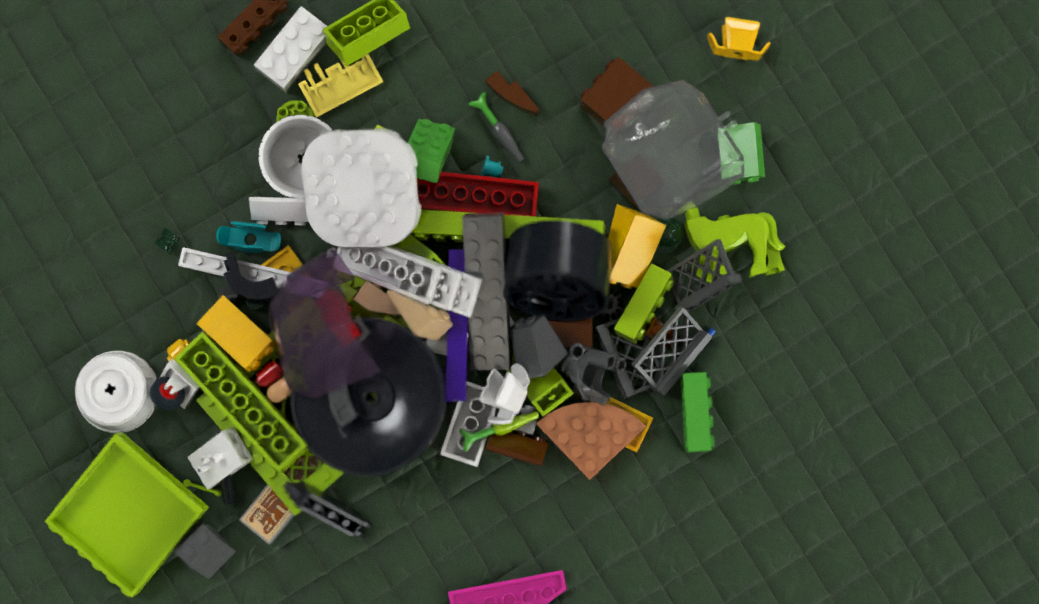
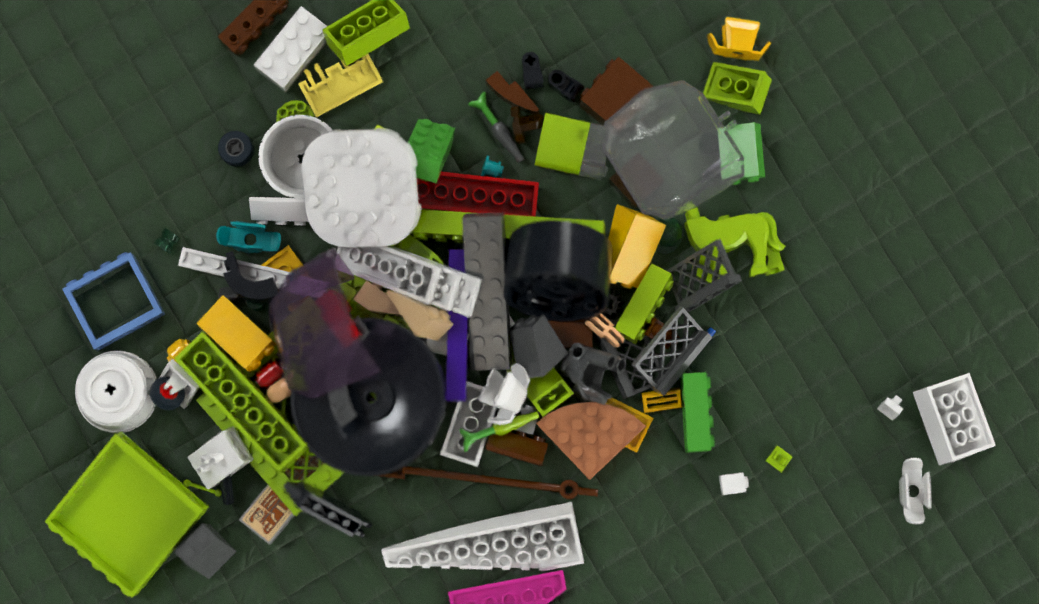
(127, 328): none -> medium blue window
(230, 144): none -> black wheel
(400, 474): none -> reddish brown bar
(523, 540): none -> white wedge
(524, 123): none -> dark brown tile
(532, 74): none -> black piece
(565, 87): none -> black piece
(572, 147): none -> lime door
(608, 332): none -> light nougat arm
(660, 400): none -> yellow tile
(733, 483): none -> white brick
(737, 87): none -> lime slope
(779, 459): none -> lime tile
(891, 407): none -> white tile
(913, 476): none -> white piece
(954, 419): none -> white slope

